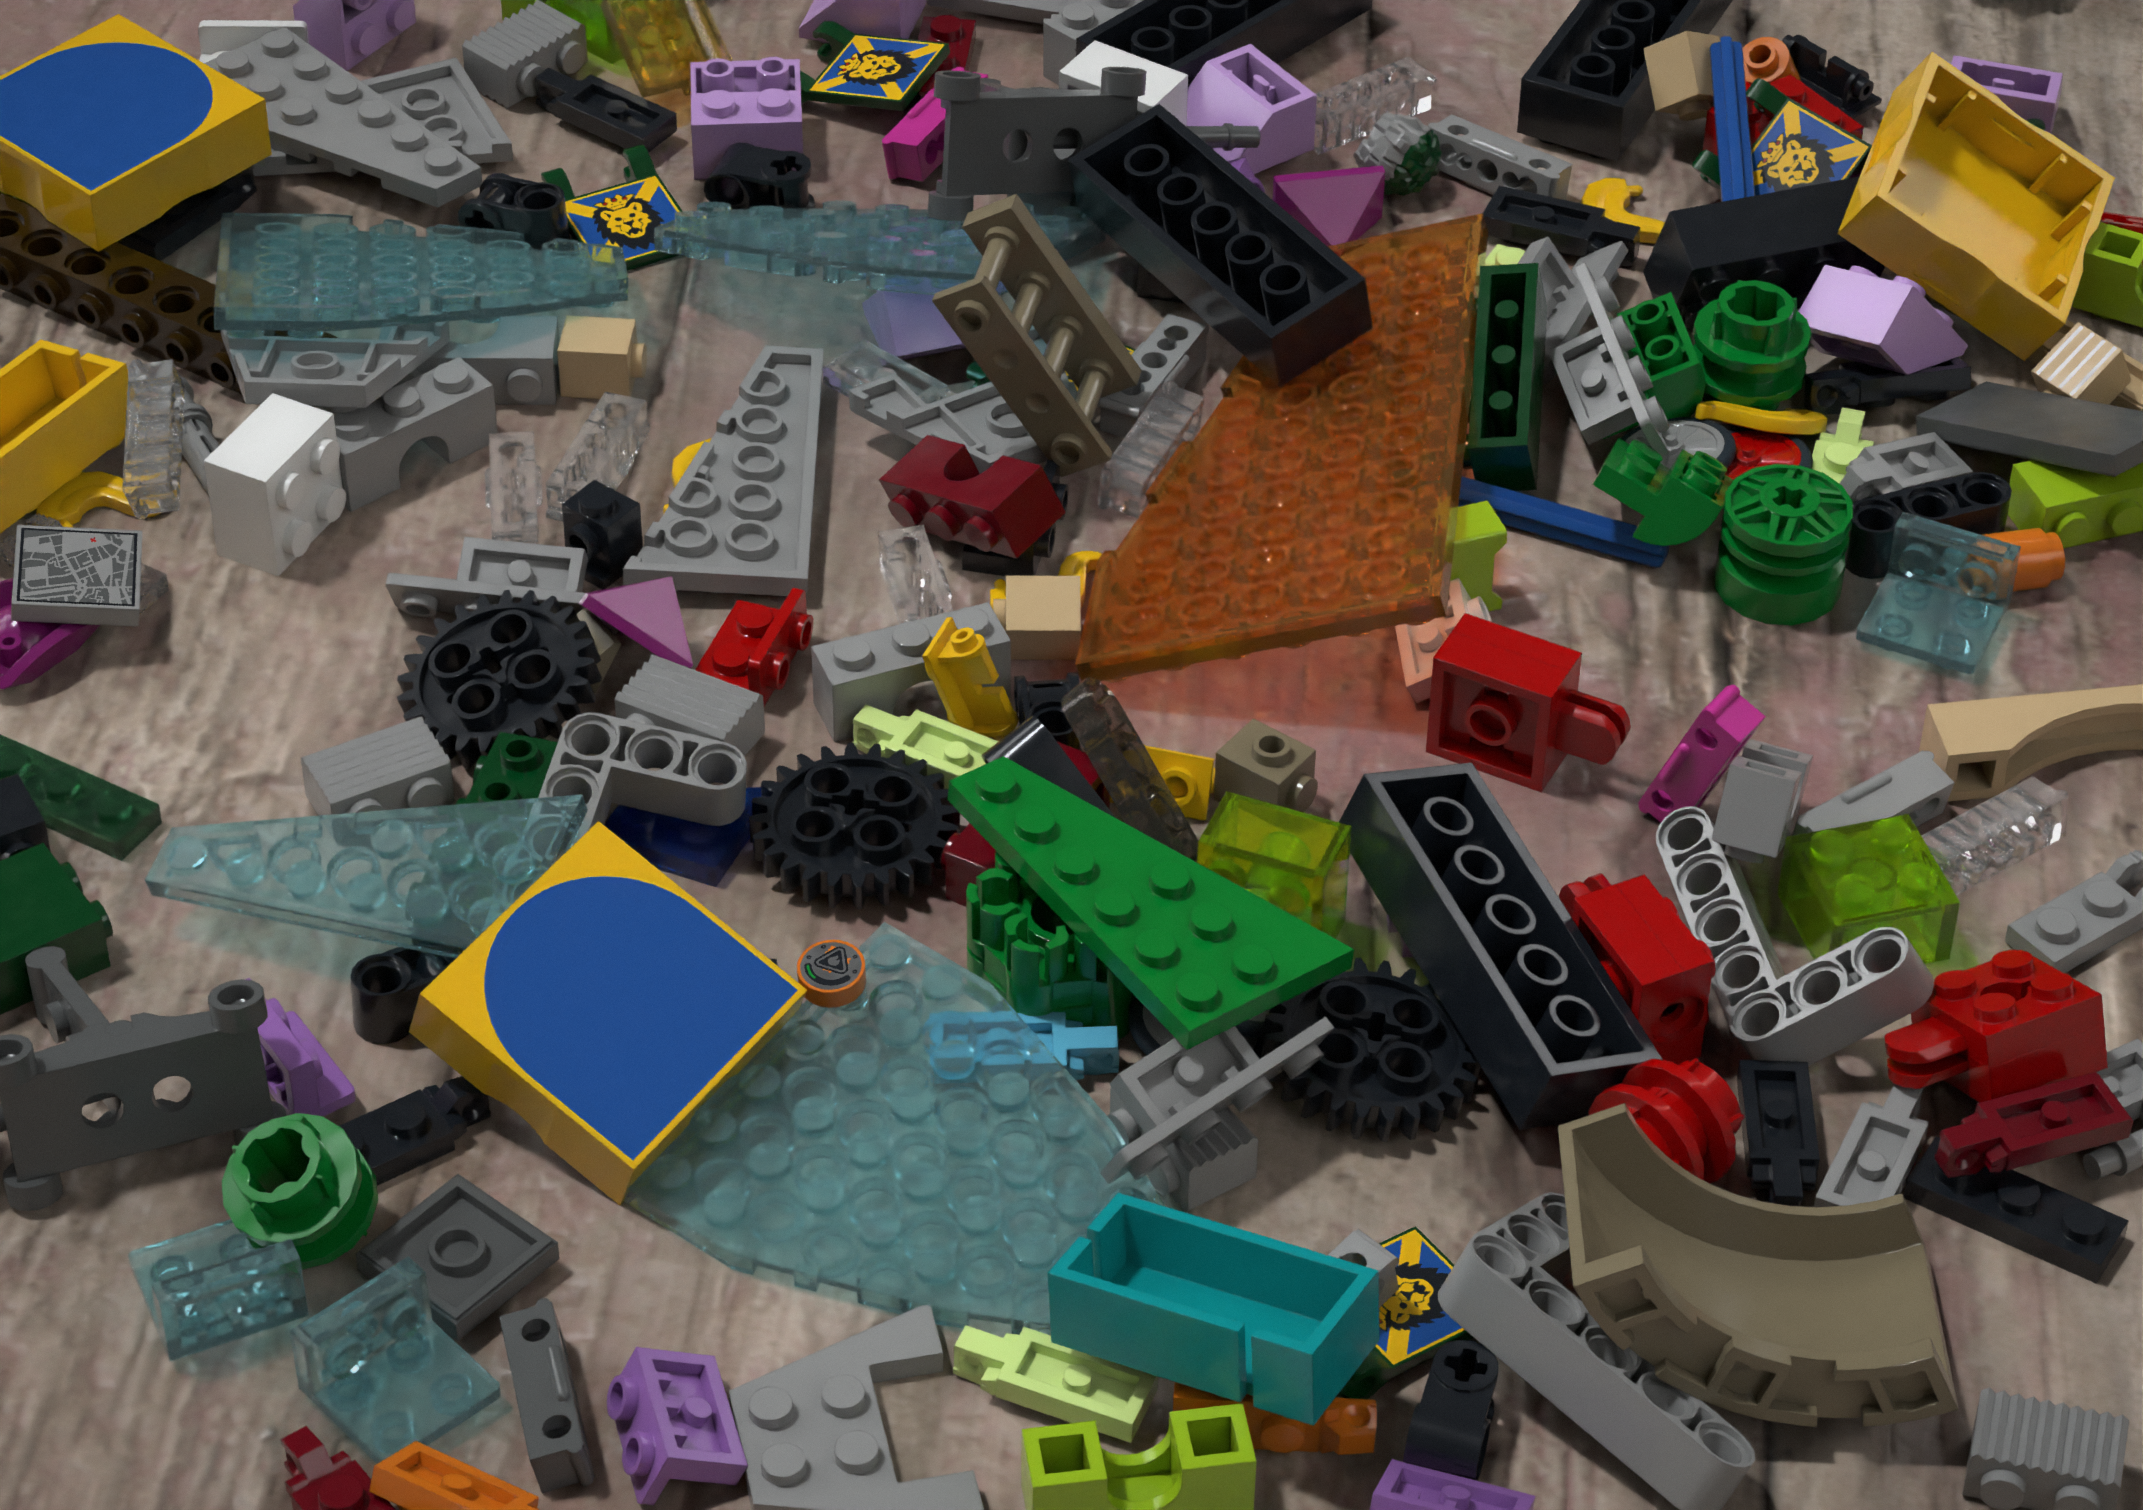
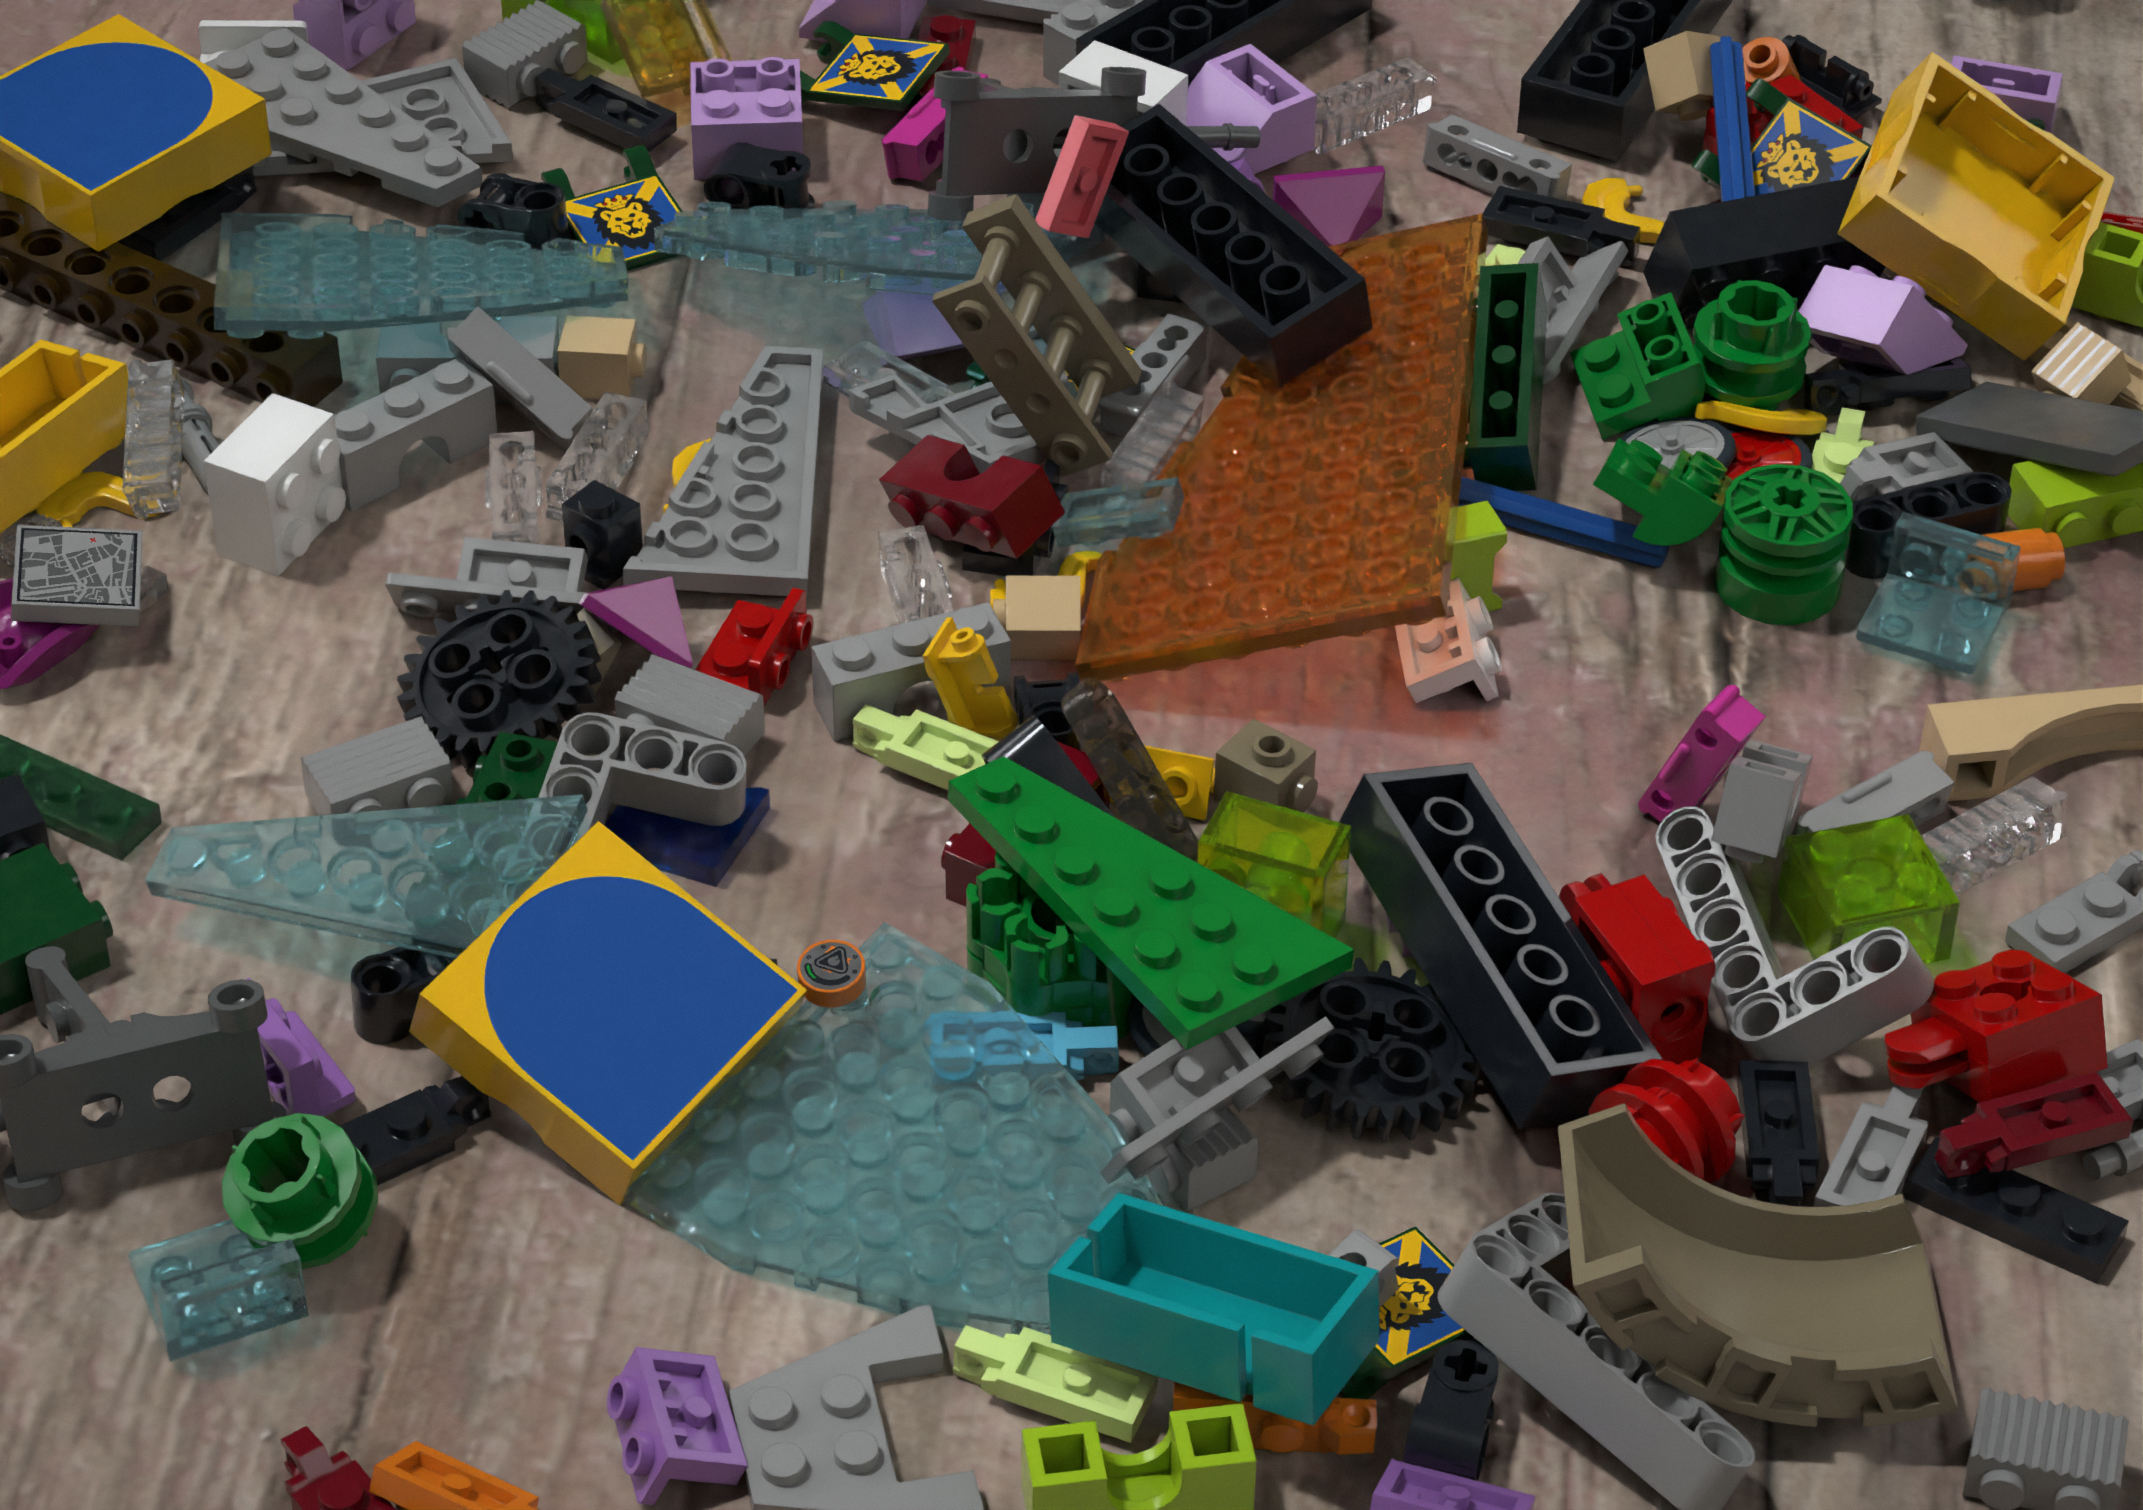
(331, 370): light grey wing -> none
(387, 1366): clear light blue bracket -> none
(469, 1248): dark grey plate -> none
(519, 377): none -> light grey piece
(547, 1397): dark grey piece -> none
(852, 825): black gear -> none
(1081, 176): none -> coral plate
(1119, 512): none -> clear light blue plate
(1404, 149): piece -> none
(1516, 705): red brick -> none
(1601, 378): light grey bracket -> none

